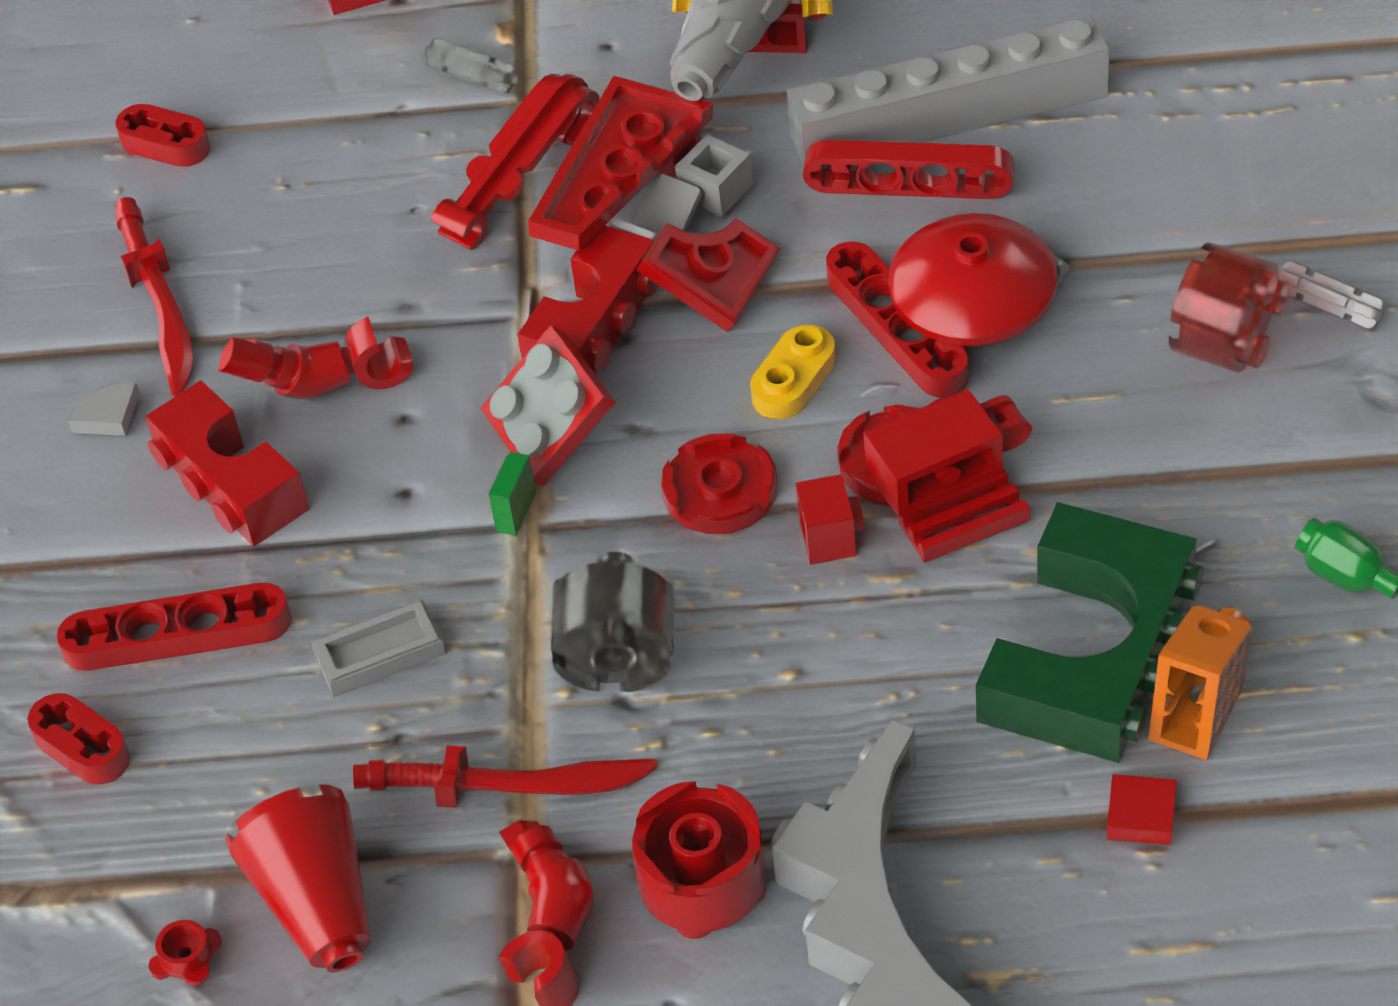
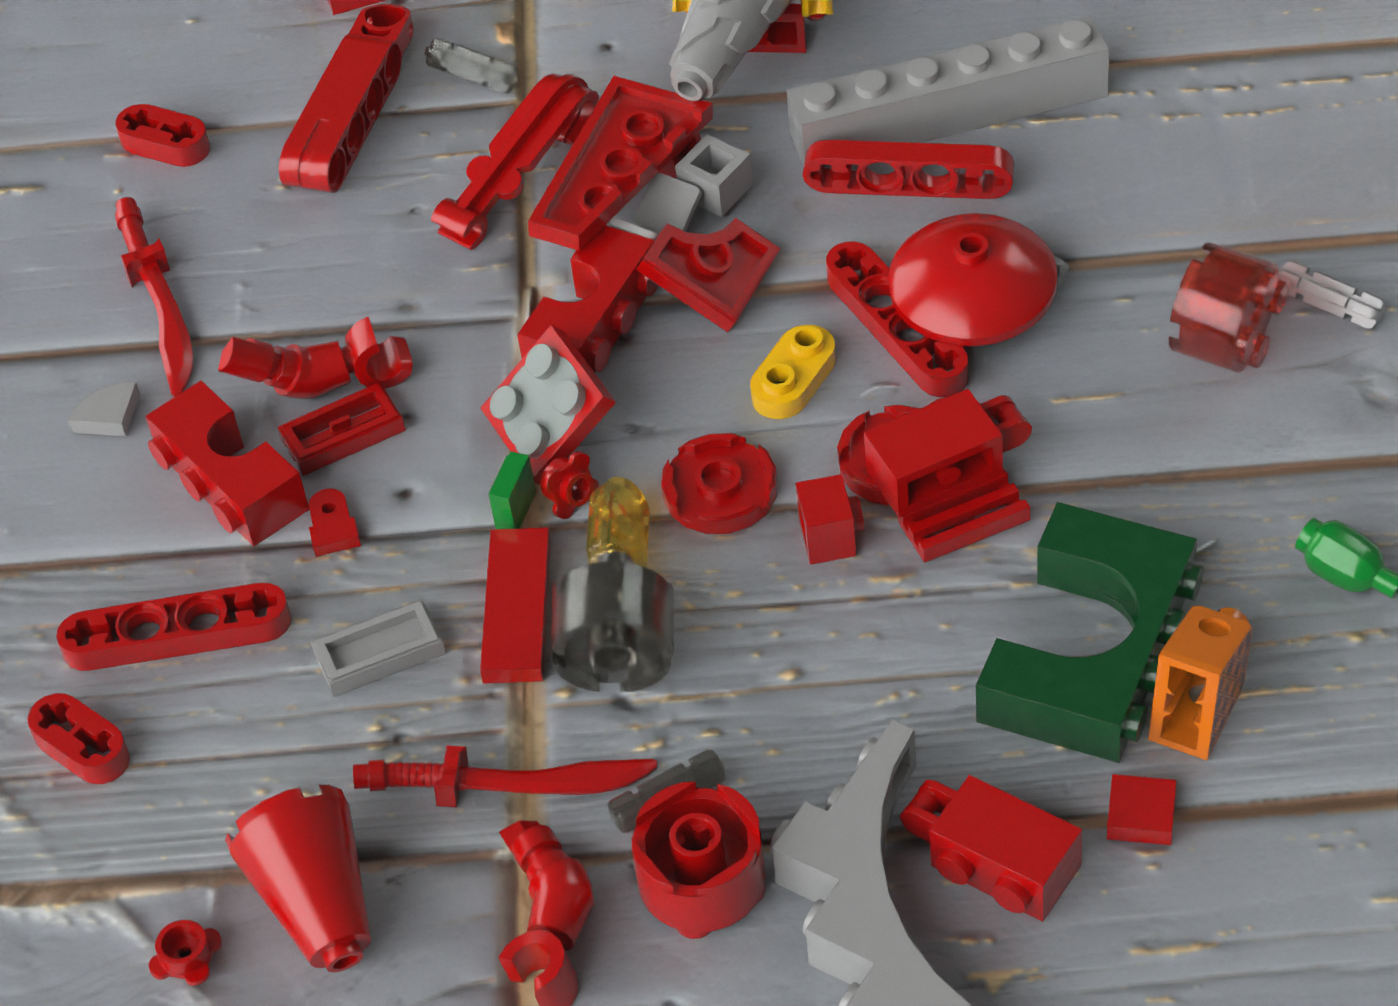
(331, 530): none -> red piece
(345, 434): none -> red tile
(347, 100): none -> red piece
(515, 606): none -> red tile
(568, 483): none -> red plate
(618, 521): none -> clear yellow plate
(703, 768): none -> clear smoke axle
(996, 843): none -> red brick

